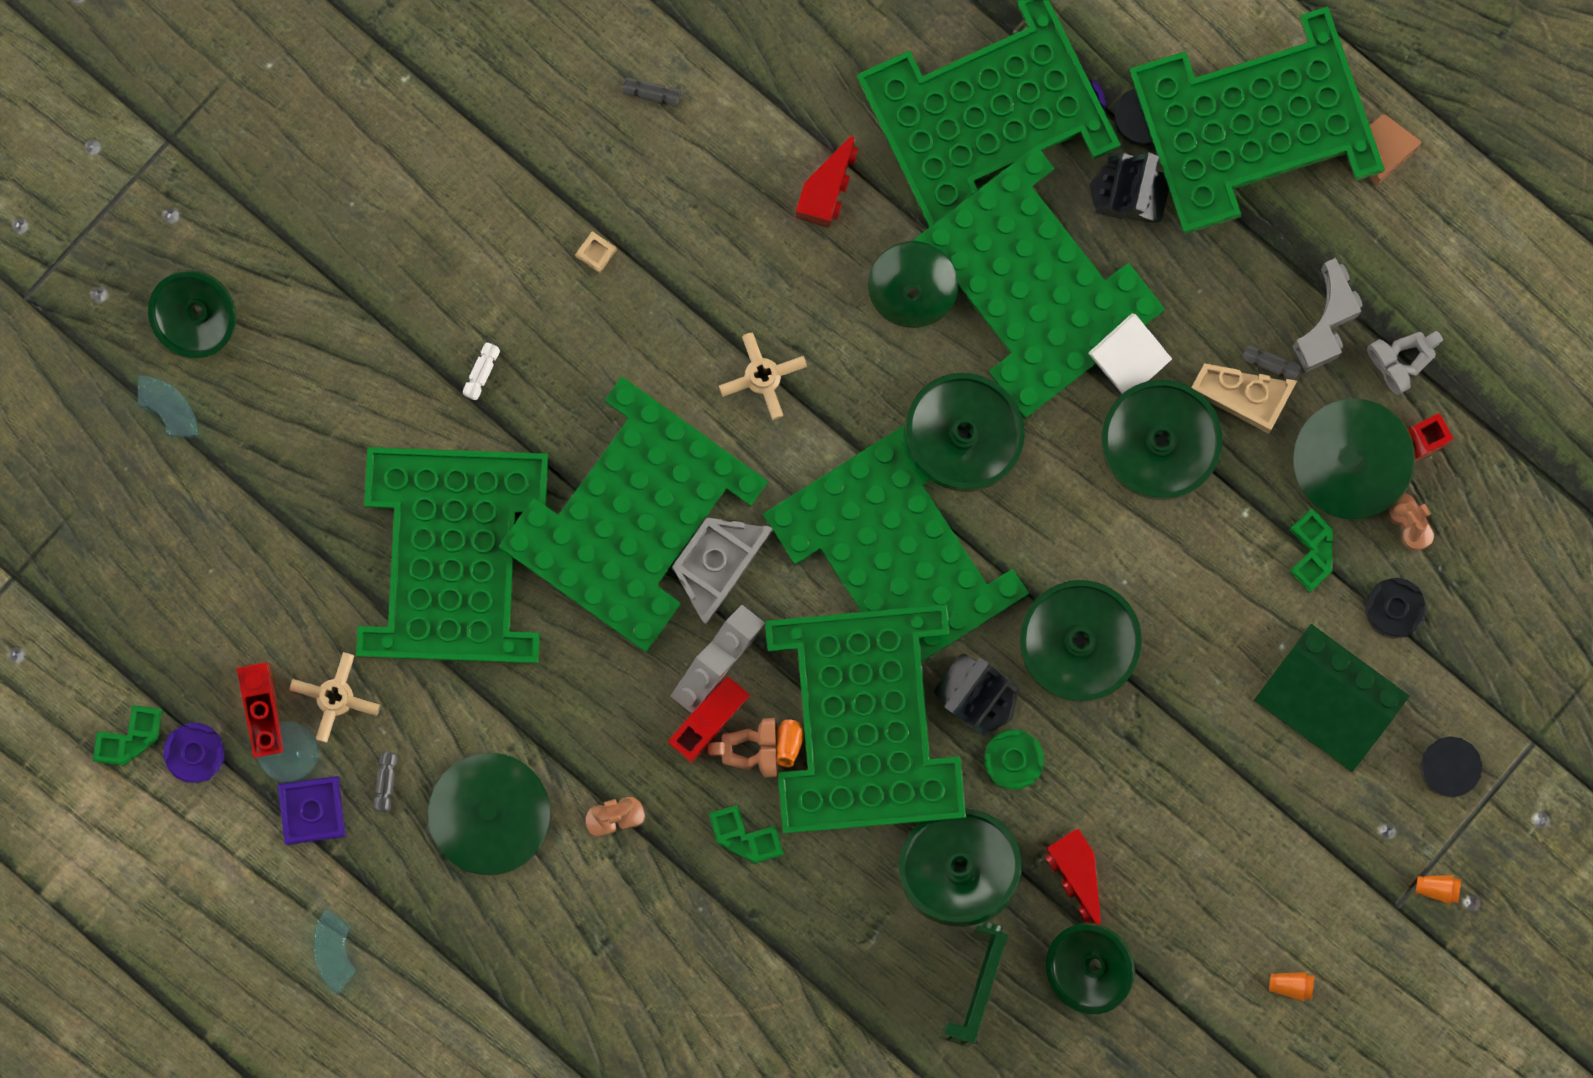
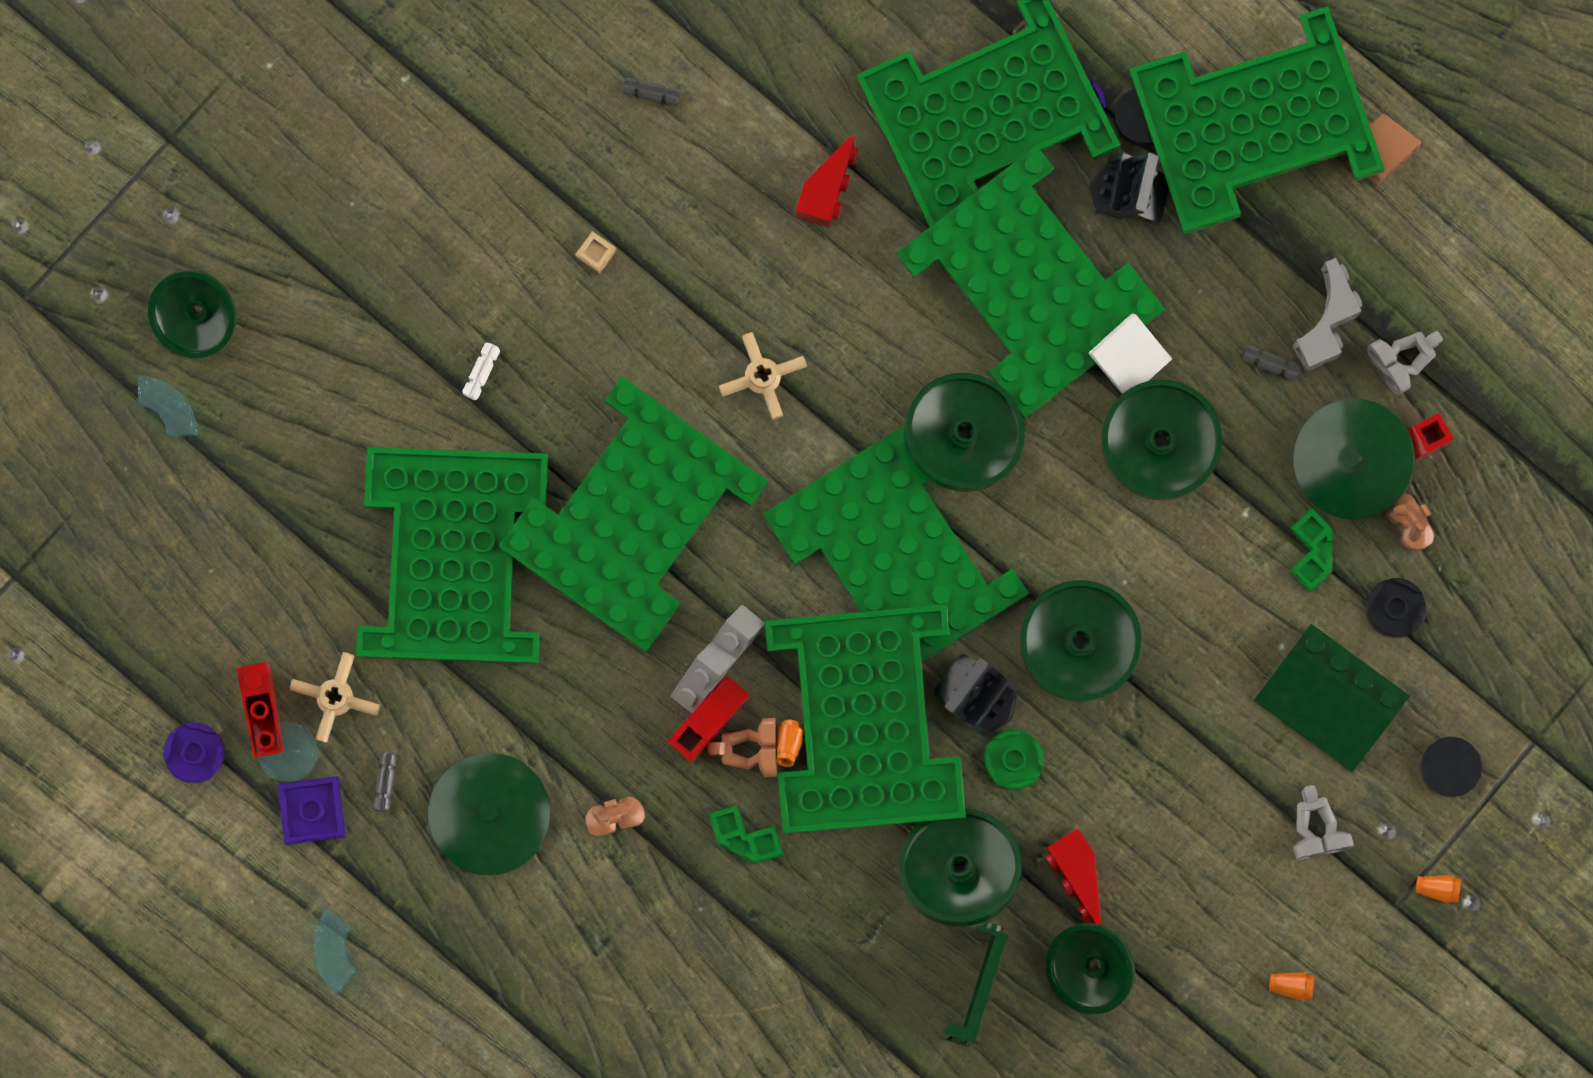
(142, 733): green tile -> none
(716, 561): light grey wing -> none
(918, 267): dark green dish -> none
(1244, 395): tan wing -> none
(1312, 845): none -> light grey piece

